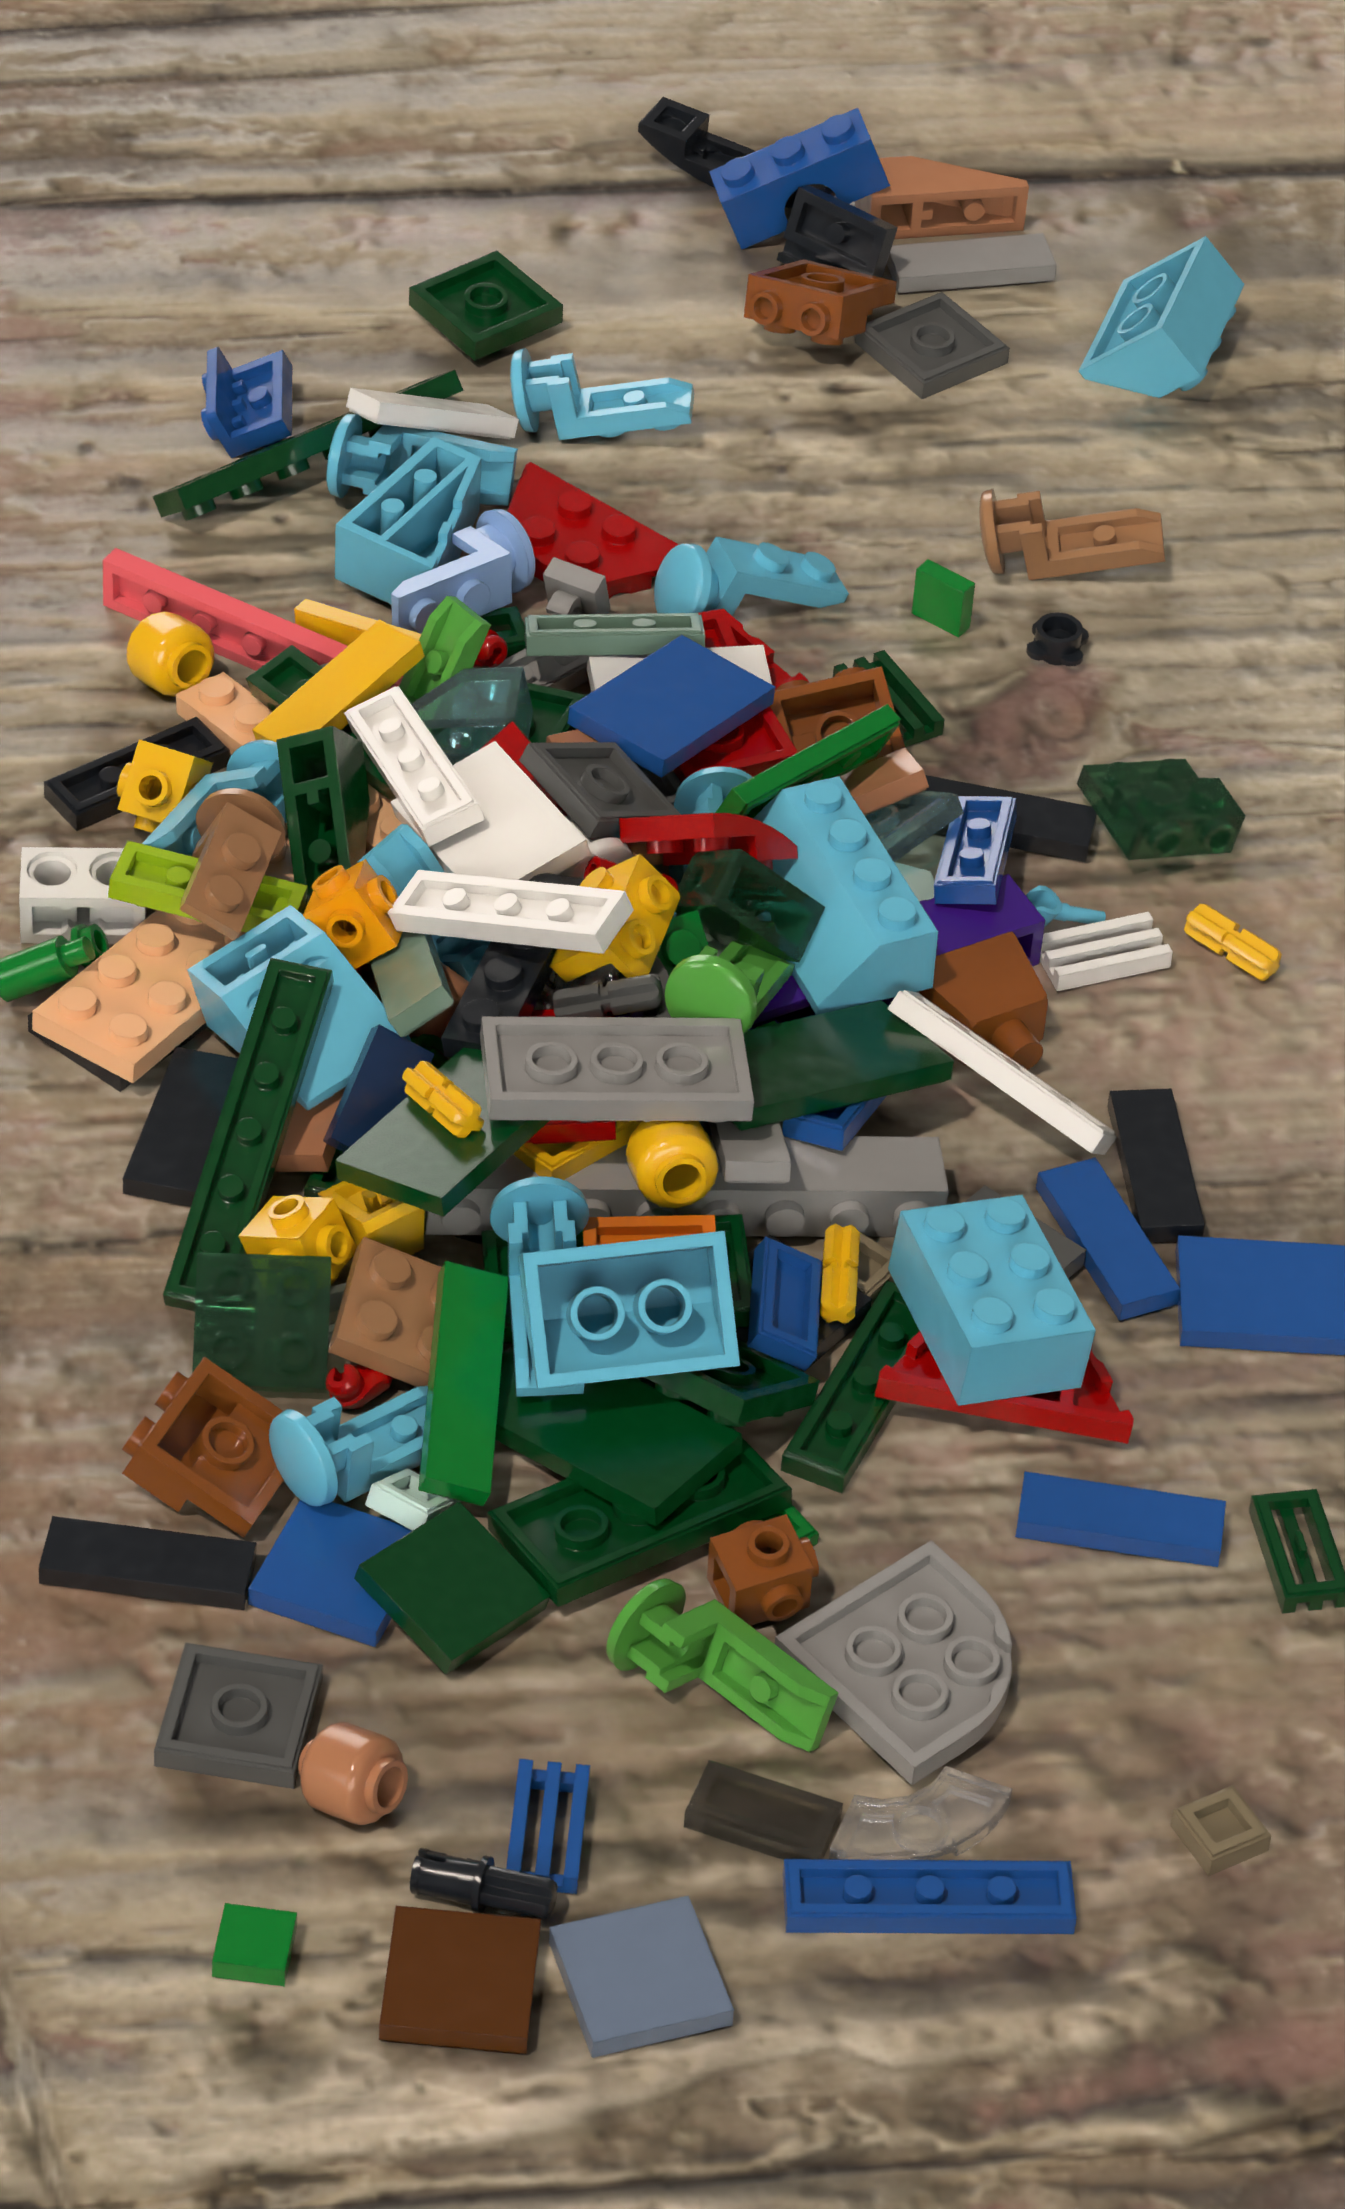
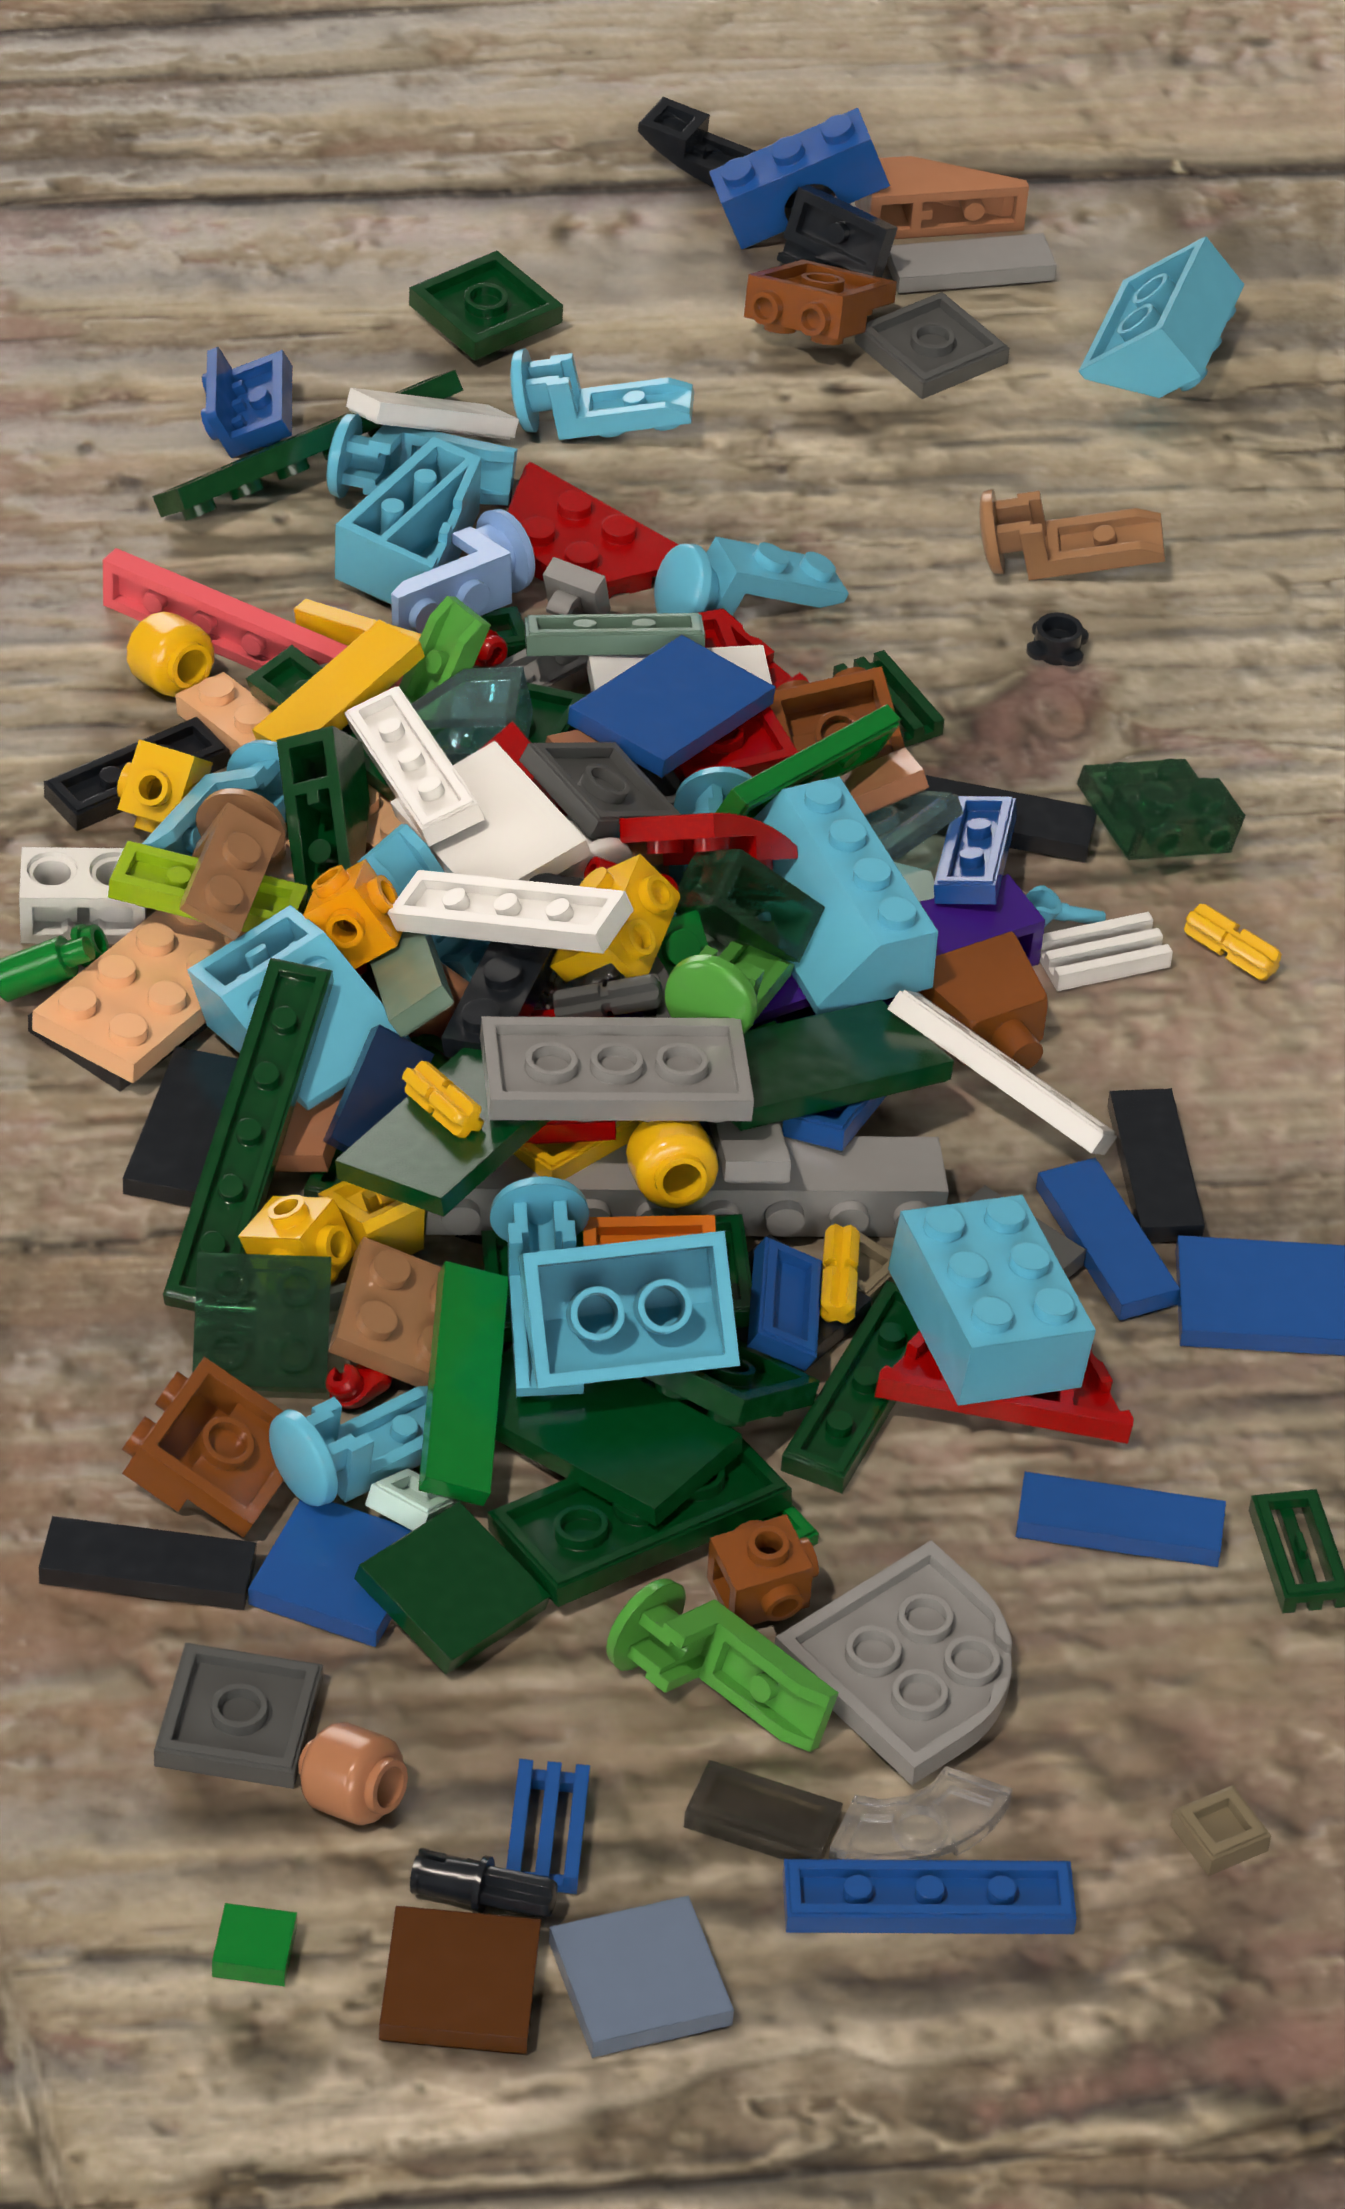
(943, 598): green tile -> none

